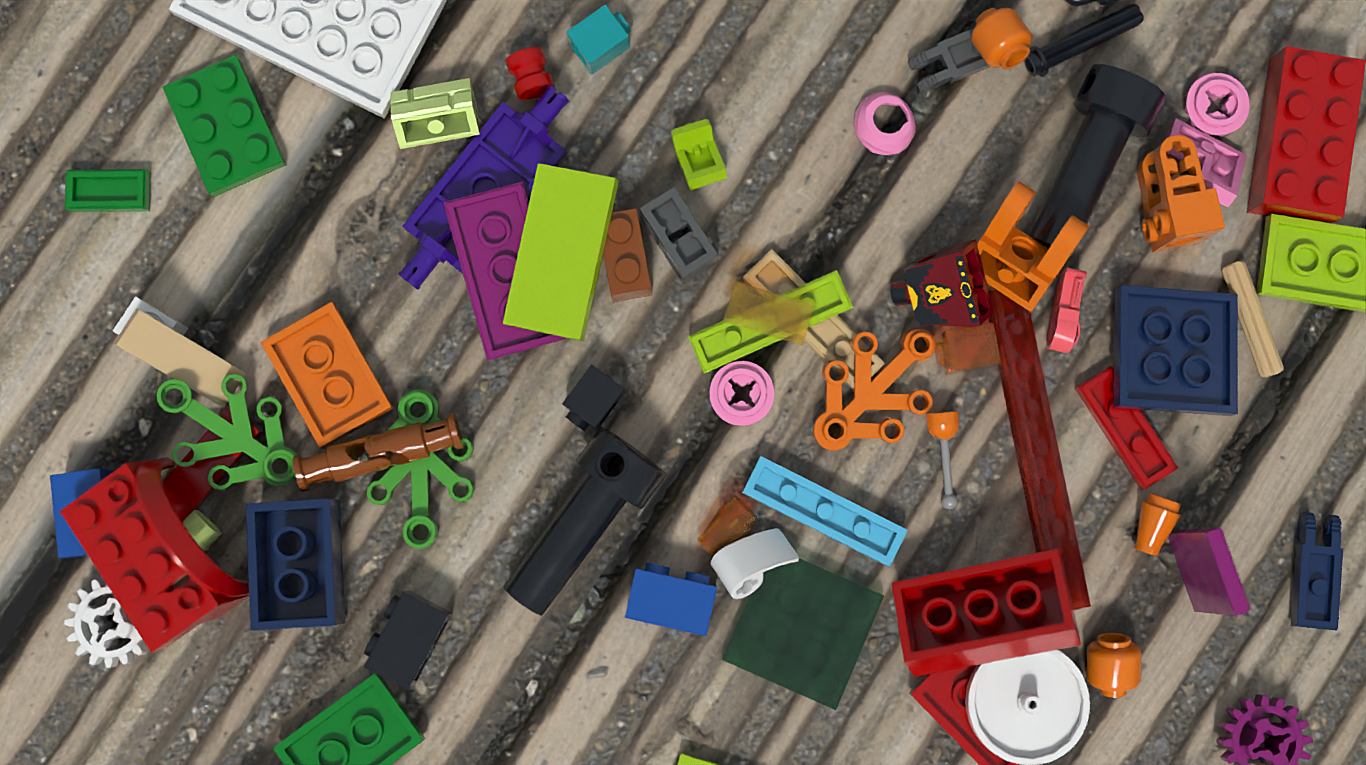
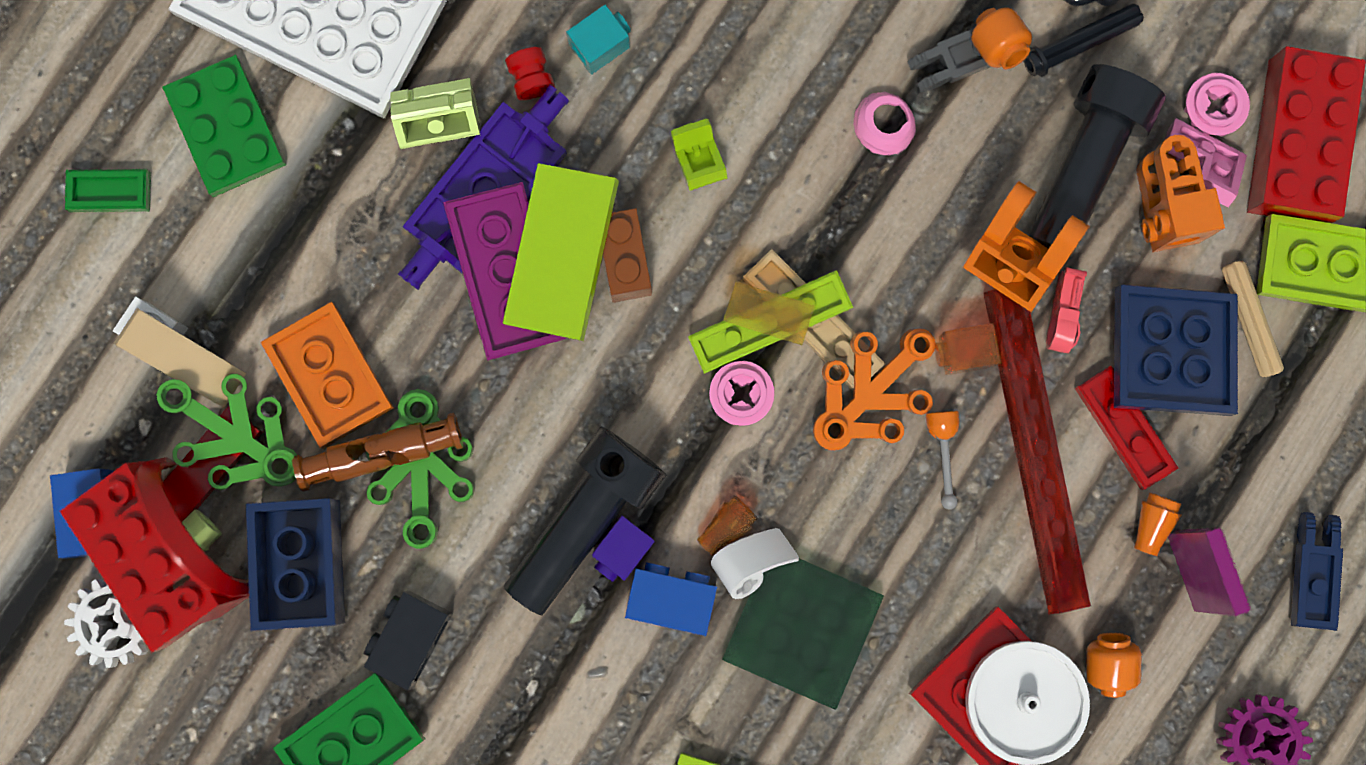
(592, 399): black brick -> none
(621, 550): none -> dark purple brick
(678, 235): dark grey brick -> none
(824, 511): medium azure plate -> none
(946, 288): dark red torso -> none
(985, 613): red brick -> none

